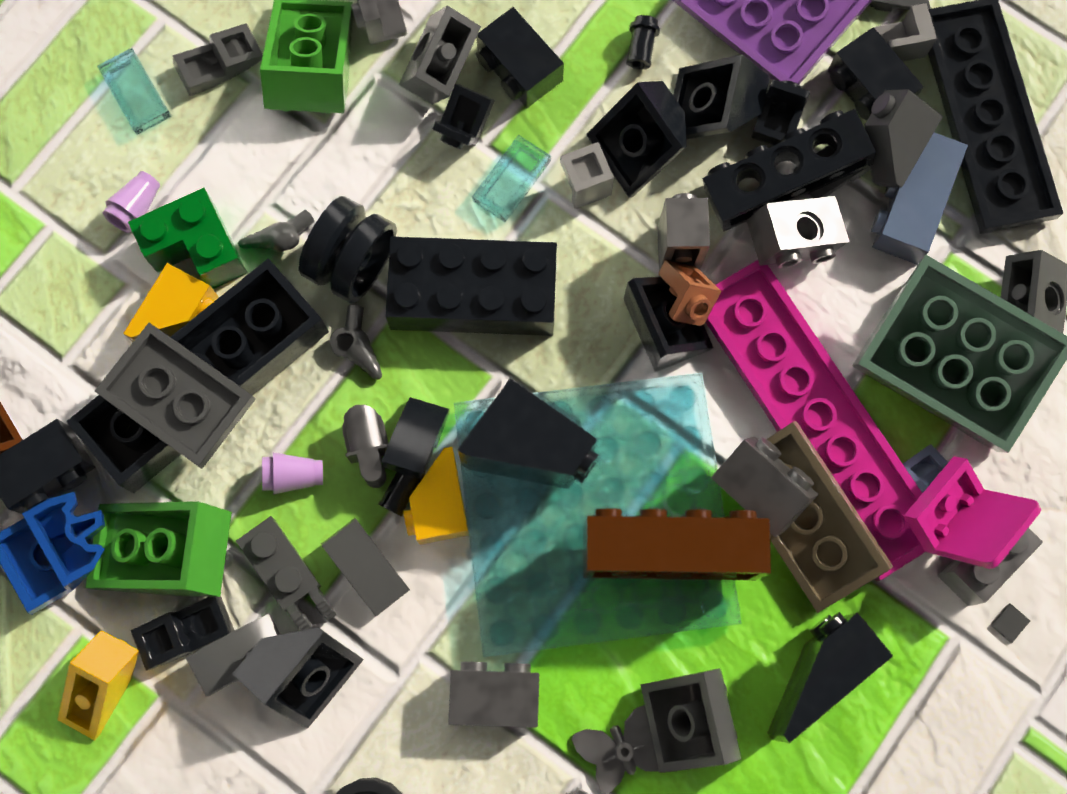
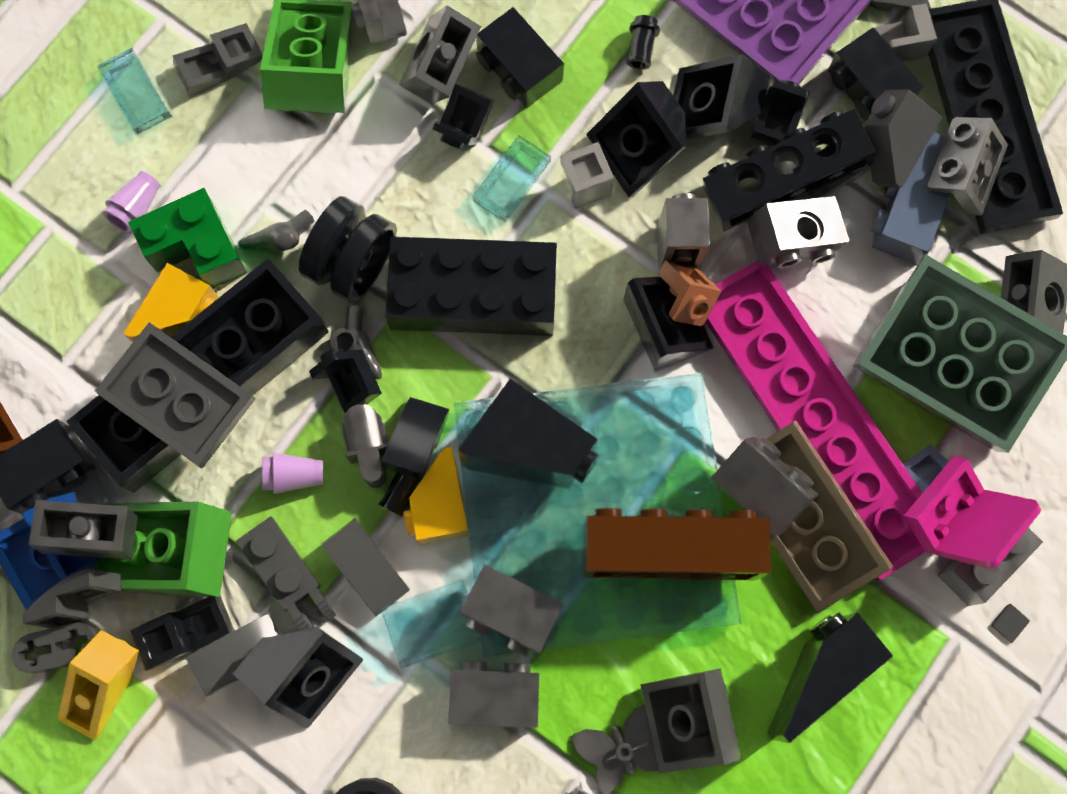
(51, 638): none -> dark grey beam
(70, 597): none -> dark grey slope
(83, 529): none -> flat silver brick
(349, 376): none -> black bracket
(429, 624): none -> clear light blue plate
(510, 610): none -> flat silver brick
(969, 162): none -> flat silver bracket

